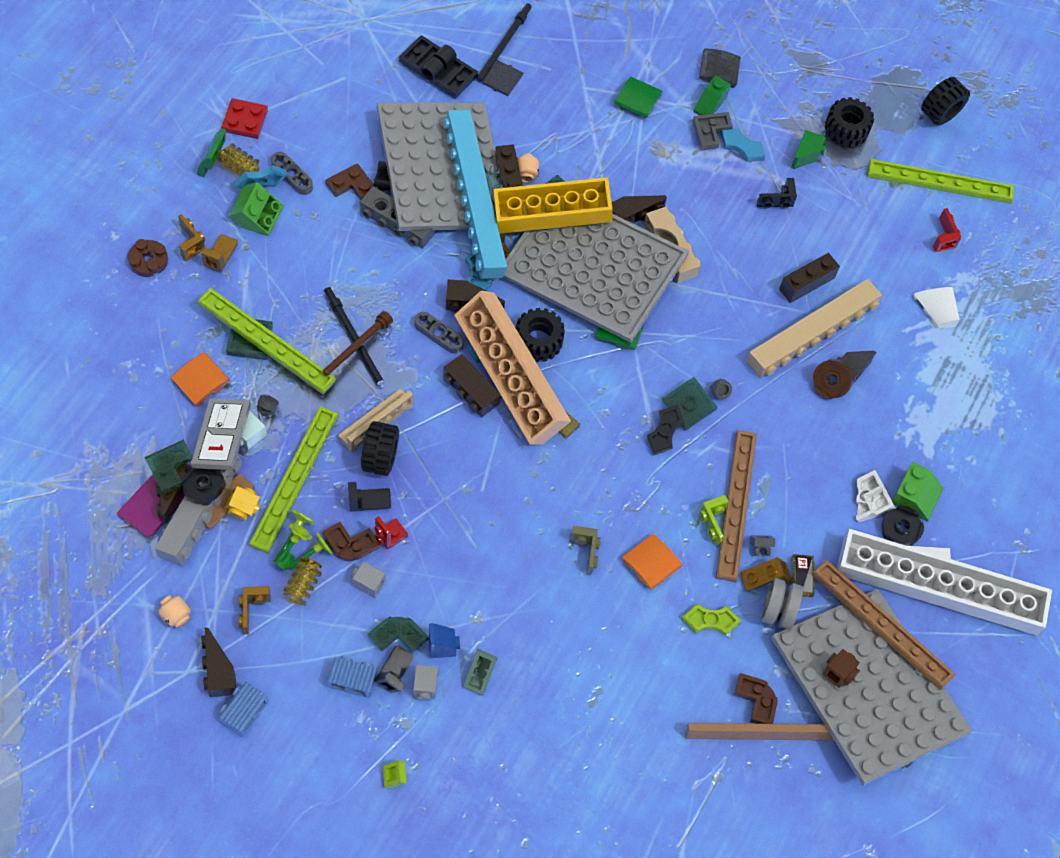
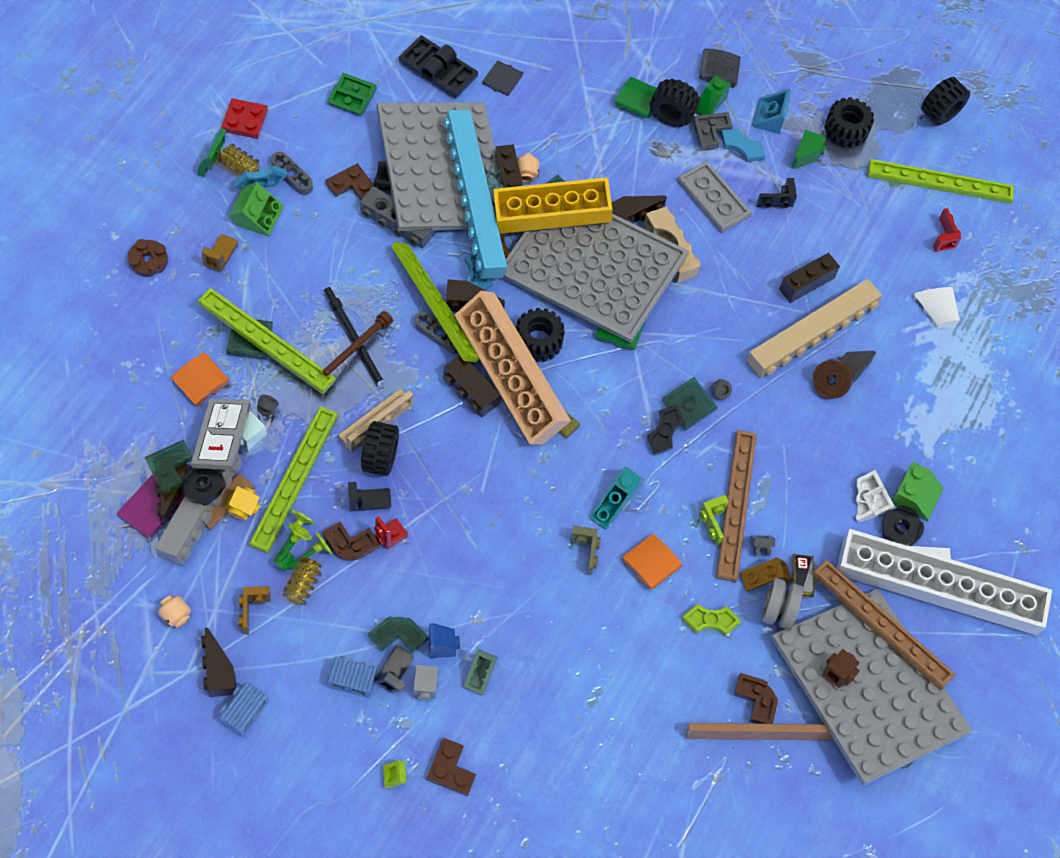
(192, 246): pearl gold bracket -> none
(352, 94): none -> green slope
(368, 579): light grey brick -> none
(435, 301): none -> lime tile
(446, 773): none -> reddish brown plate
(520, 18): black bar -> none
(617, 497): none -> teal slope
(674, 102): none -> black tyre
(714, 197): none -> light grey tile
(772, 111): none -> dark azure slope

